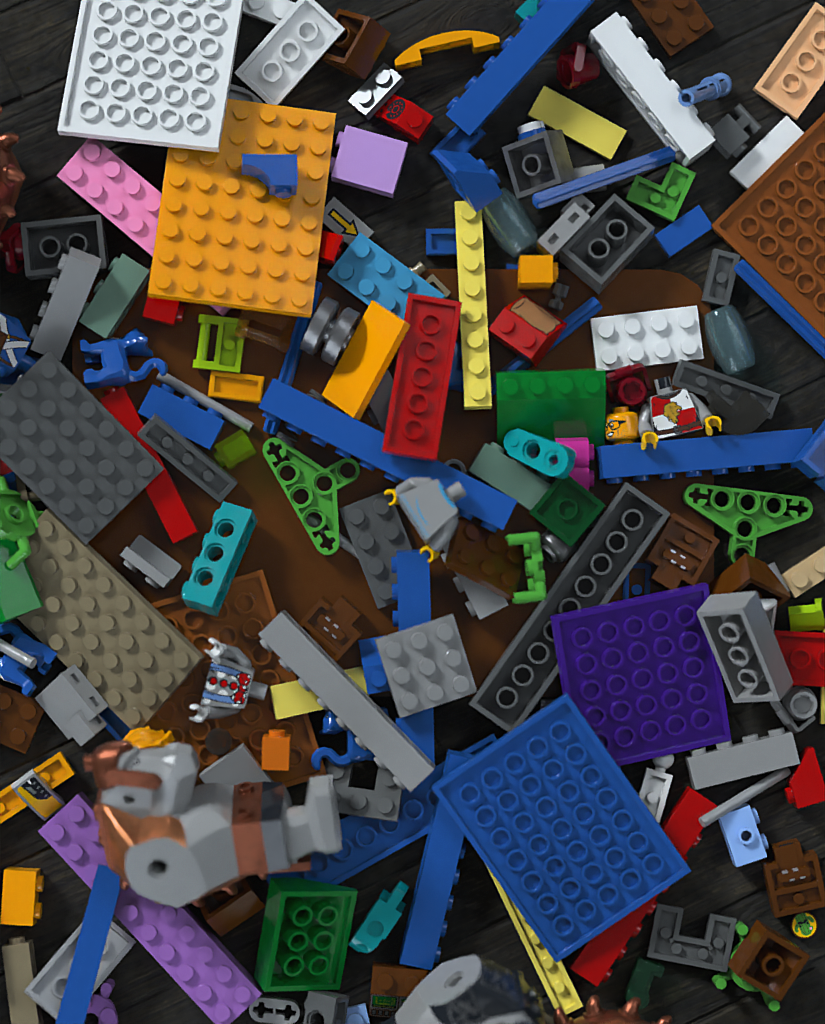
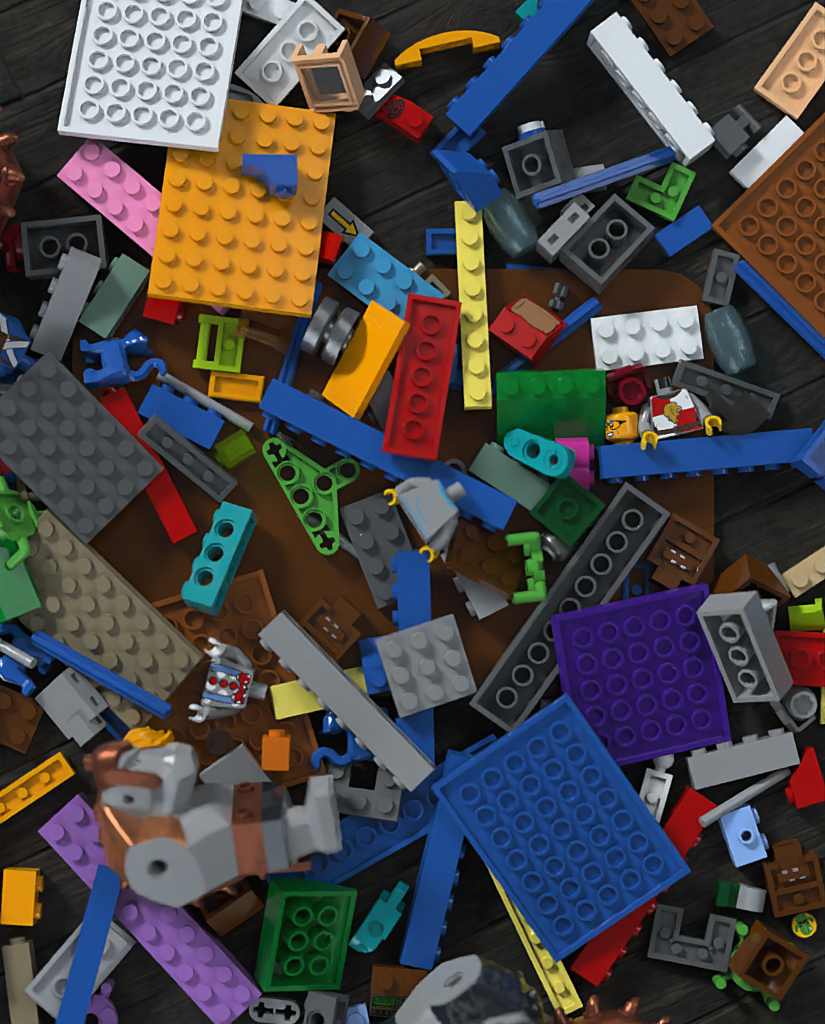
(38, 795): slope -> none
(101, 674): none -> blue axle
(151, 561): light grey bracket -> none
(329, 79): none -> light nougat window
(368, 161): lavender brick -> none
(536, 272): light orange brick -> none
(576, 66): dark red piece -> none
(577, 123): light yellow piece -> none
(641, 979): clear green leg -> none
(708, 89): medium blue pin -> none
(732, 514): bright green beam -> none
(739, 895): none -> leg

